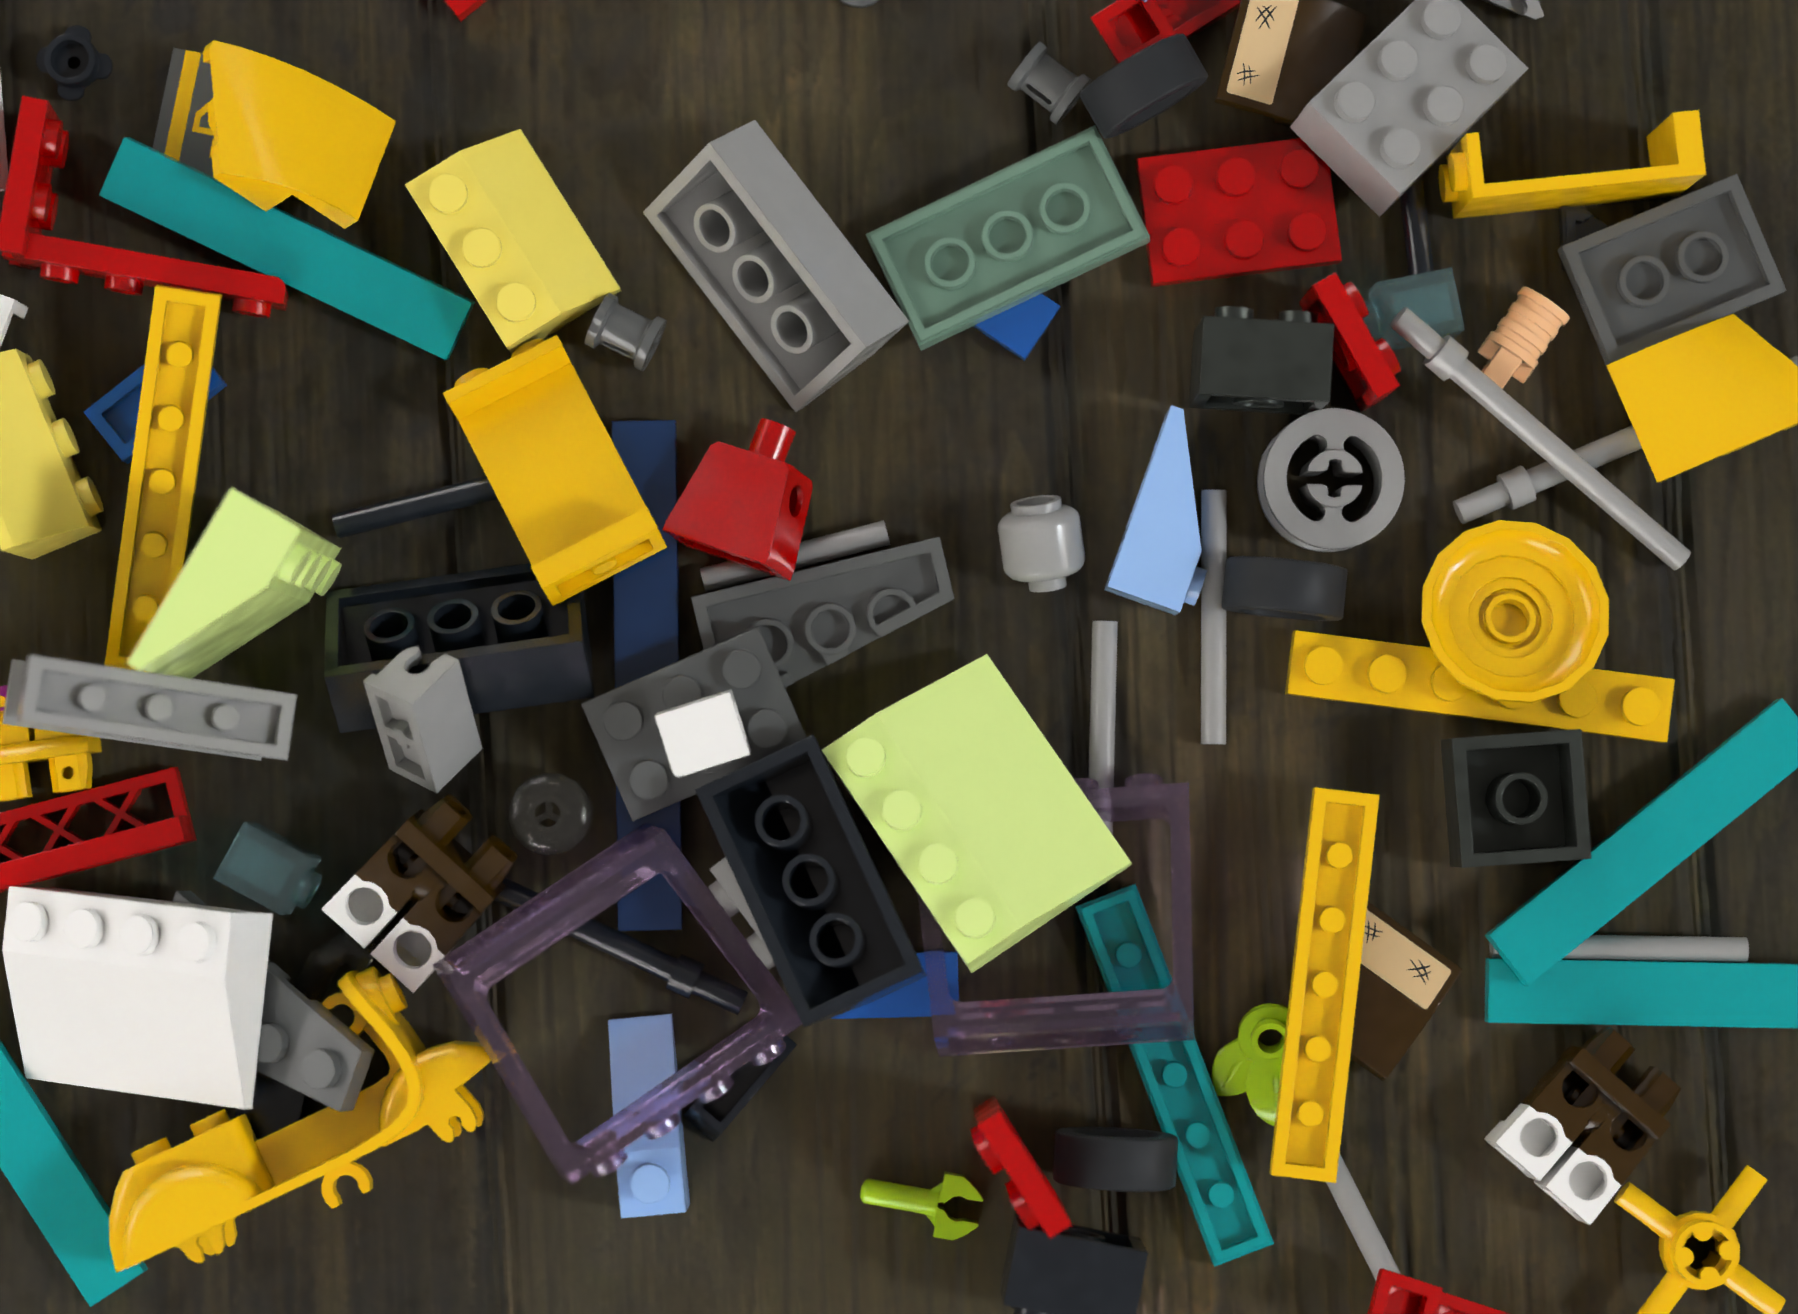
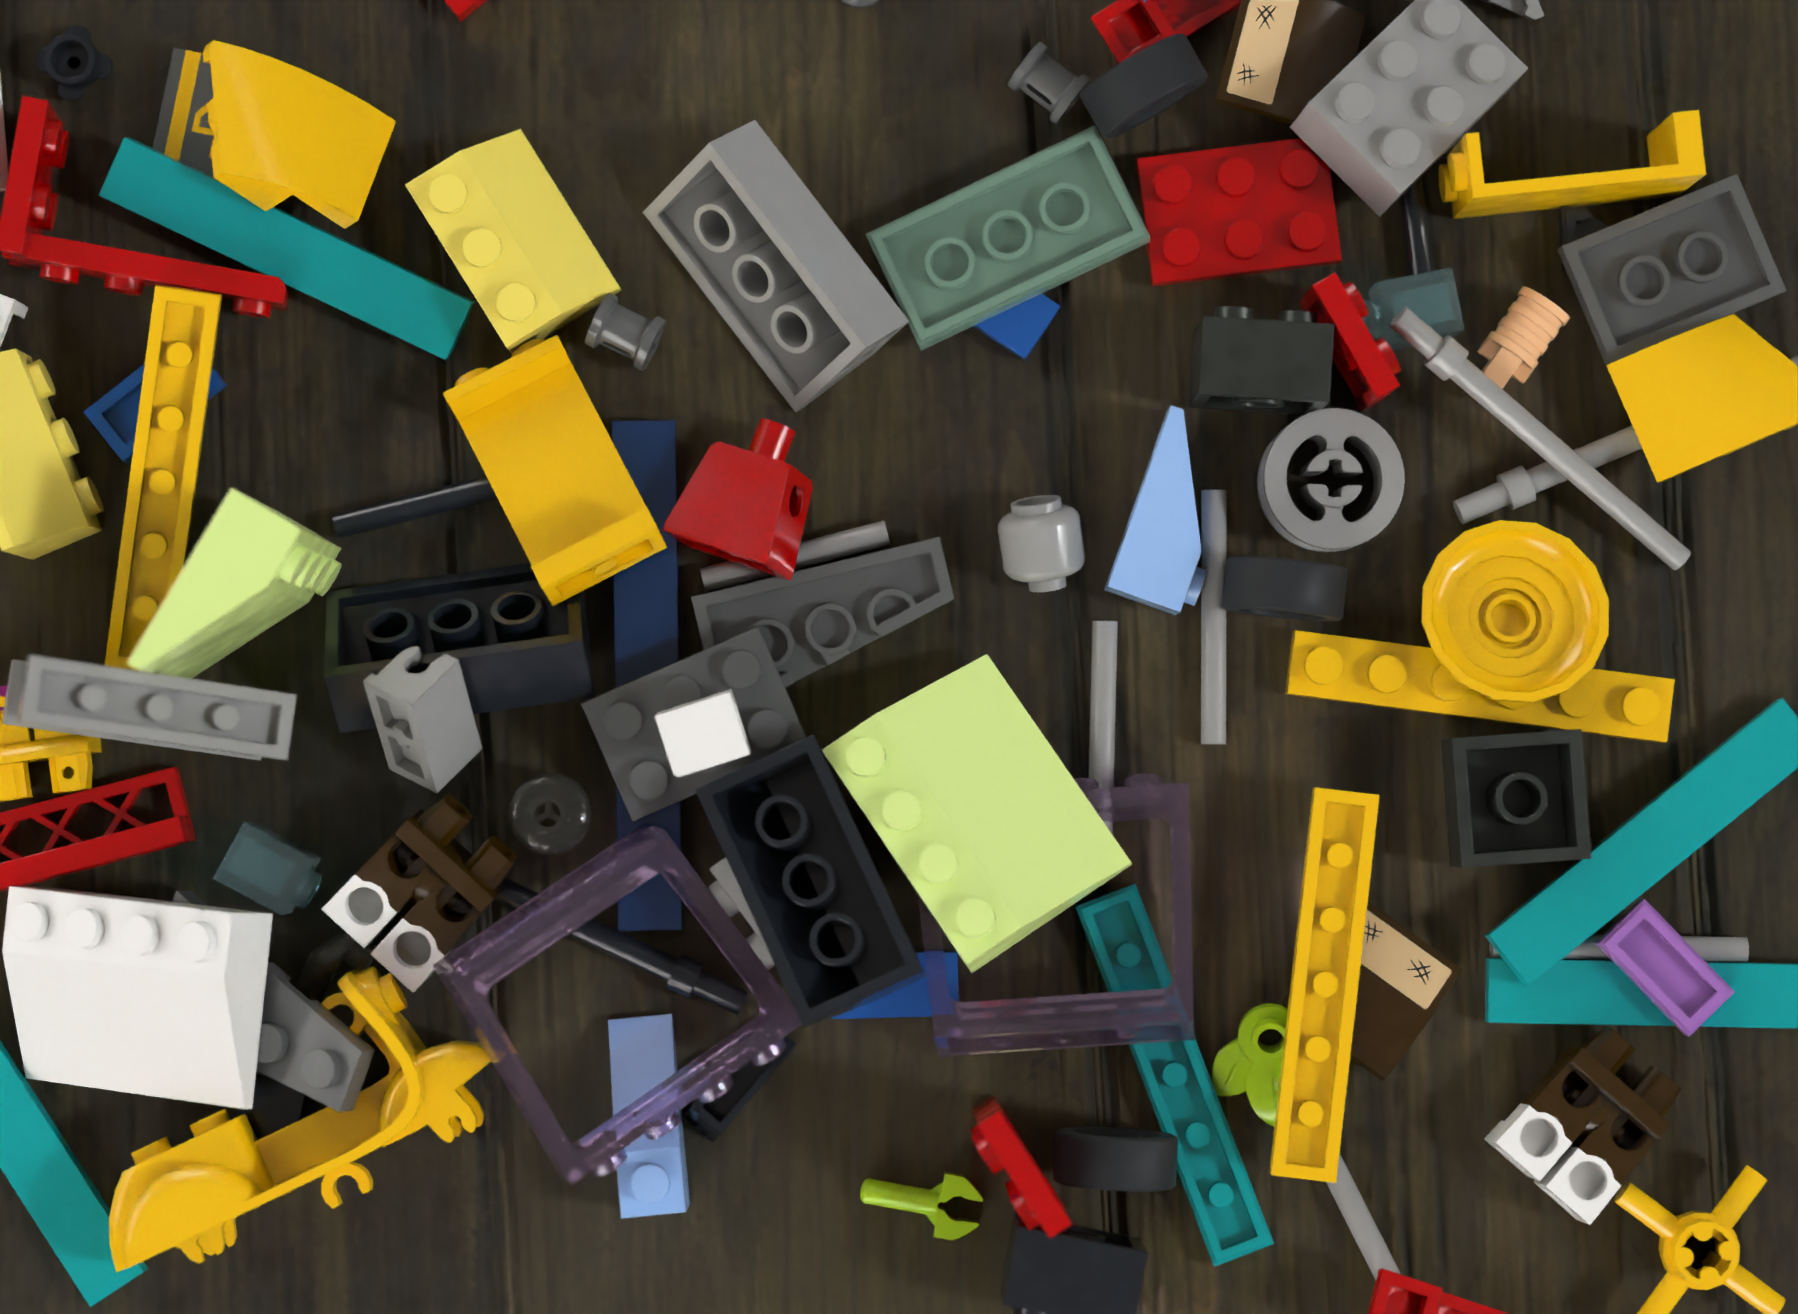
(1664, 967): none -> medium lavender tile

